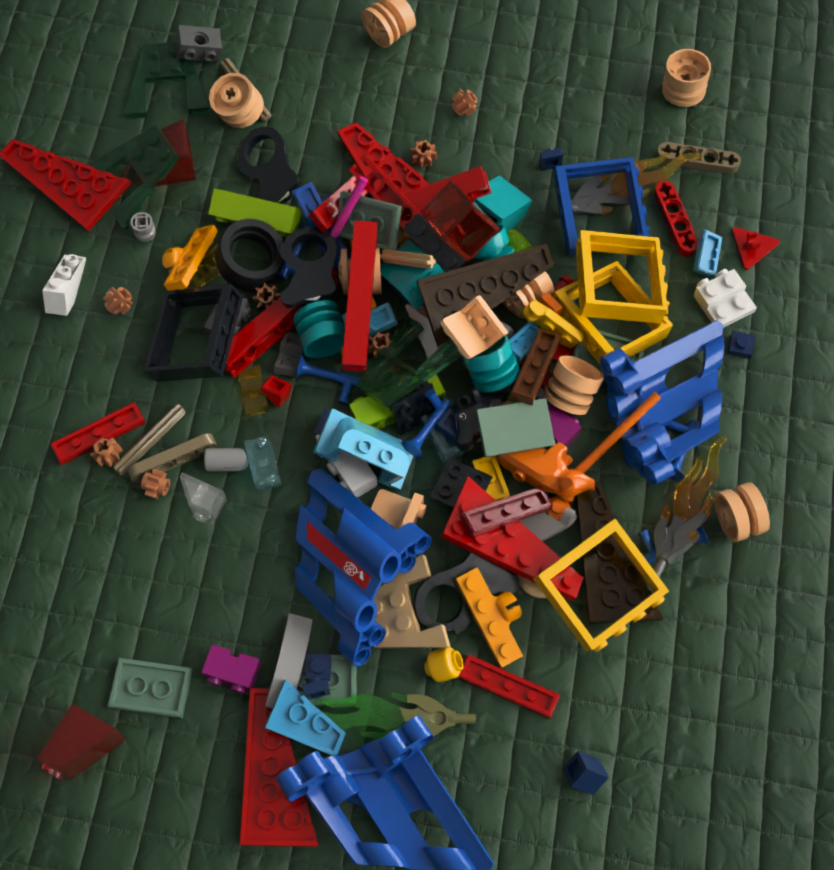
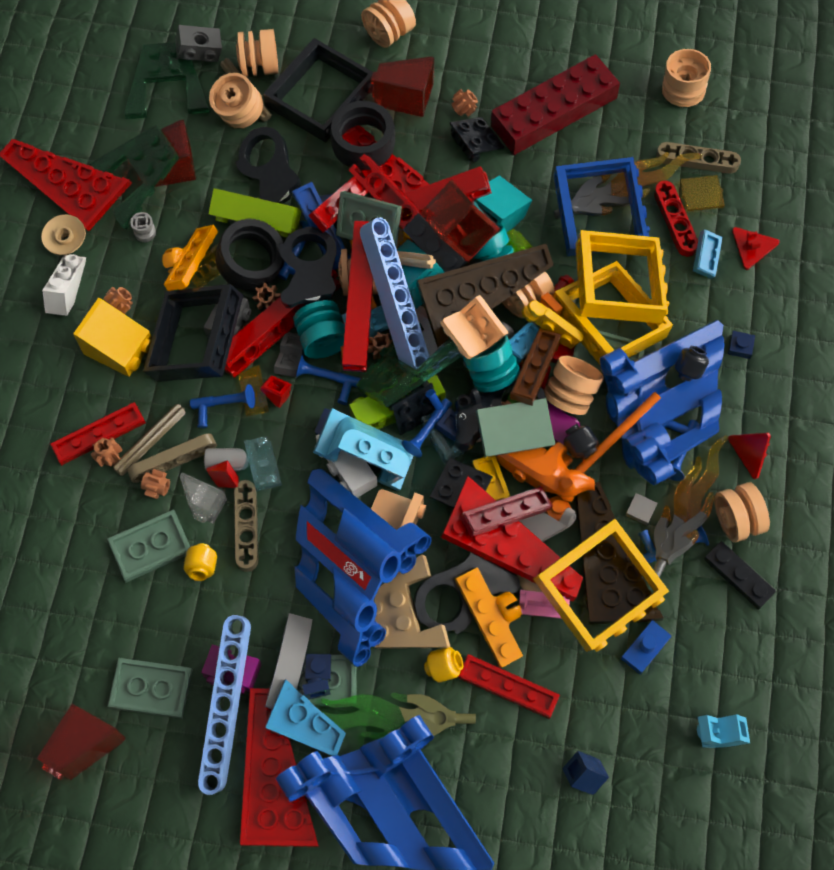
(59, 228): none -> tan dish
(113, 338): none -> yellow slope
(149, 545): none -> sand green tile
(200, 562): none -> yellow head
(216, 714): none -> light blue beam
(223, 475): none -> red slope
(246, 396): none -> blue piece
(246, 525): none -> dark tan beam
(257, 53): none -> light nougat wheel
(296, 70): none -> black window
(351, 202): dark pink bar -> none
(357, 114): none -> black tyre
(394, 293): none -> light blue beam
(404, 85): none -> clear red slope
(423, 153): nougat gear -> none
(474, 137): none -> black hinge
(537, 604): none -> bright pink hinge
(550, 159): dark blue plate -> none
(554, 104): none -> dark red brick
(580, 441): none -> black head
(641, 509): none -> light grey tile
(646, 647): none -> blue tile
(691, 363): none -> black head
(702, 193): none -> clear yellow piece
(722, 731): none -> medium azure brick
(724, 298): white plate -> none
(740, 575): none -> black plate
(751, 450): none -> red piece

